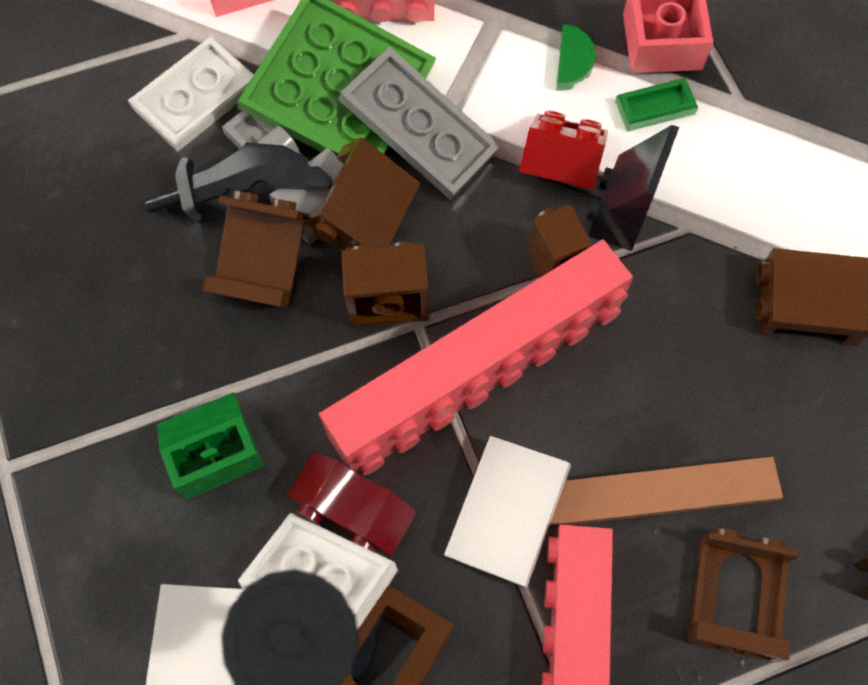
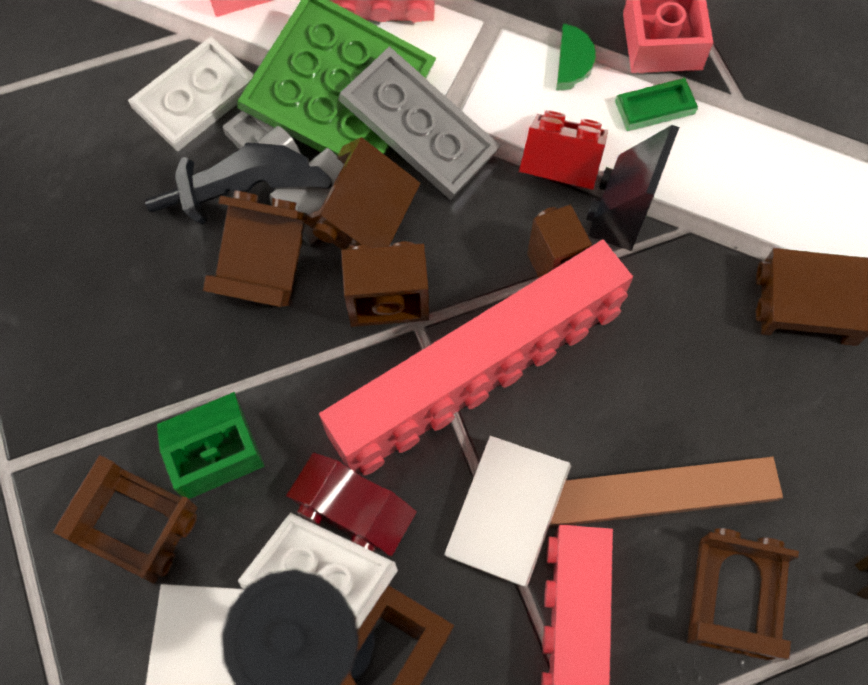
(92, 498): none -> reddish brown panel

